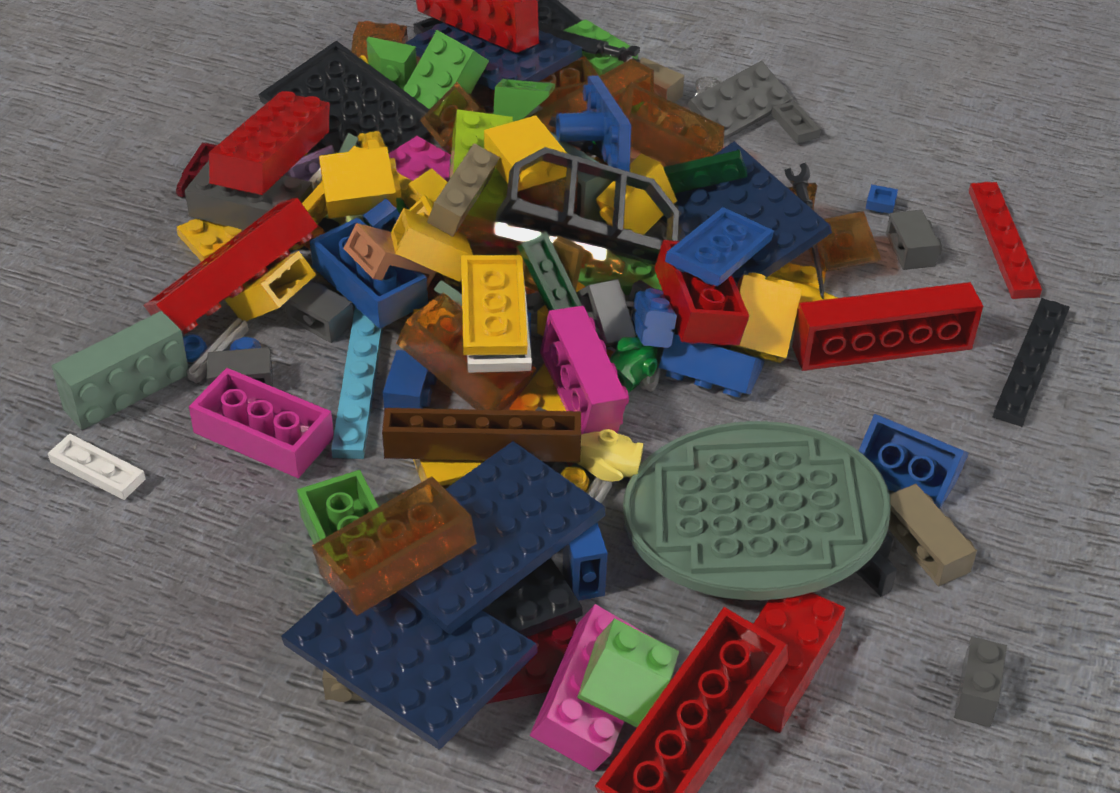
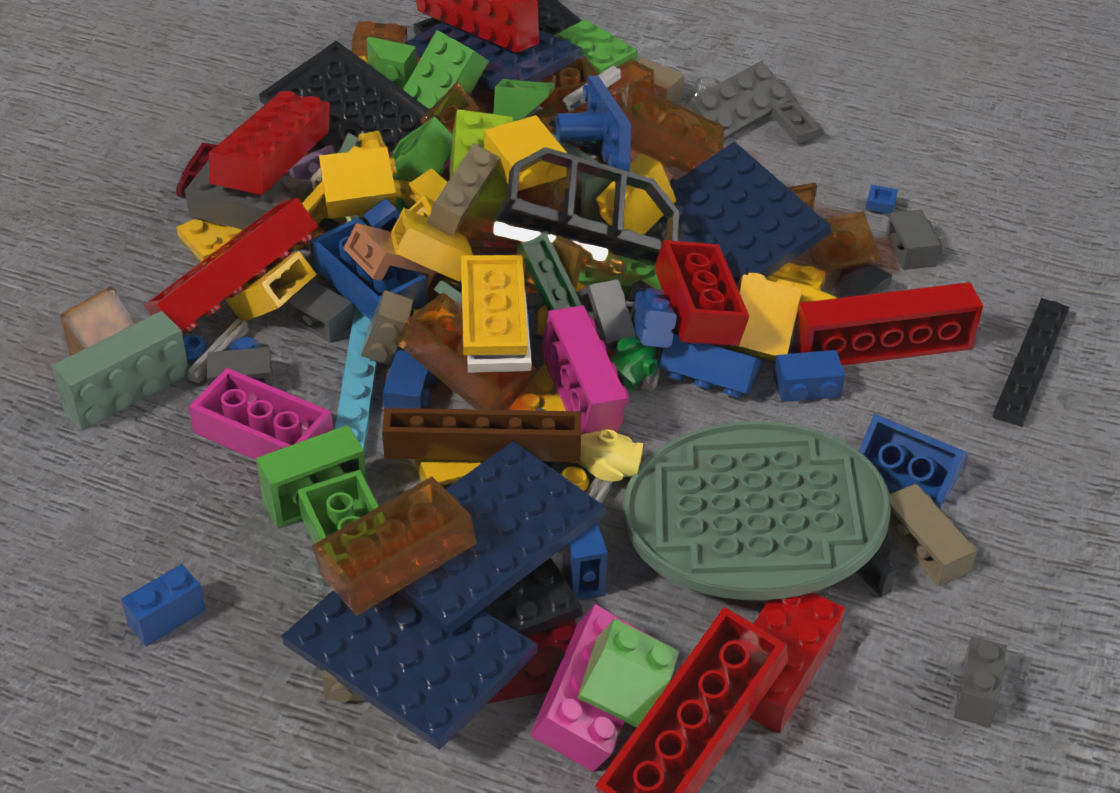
(95, 320): none -> clear orange slope
(96, 466): white plate -> none
(163, 604): none -> blue brick
(304, 465): none -> bright green brick
(386, 327): none -> dark tan brick
(422, 150): none -> bright green slope
(576, 98): none -> light grey axle
(592, 45): black sword -> none
(706, 171): dark green plate -> none
(719, 246): blue plate -> none
(800, 184): black sword -> none
(809, 376): none -> blue brick
(861, 281): none -> black slope
(1005, 241): red plate -> none

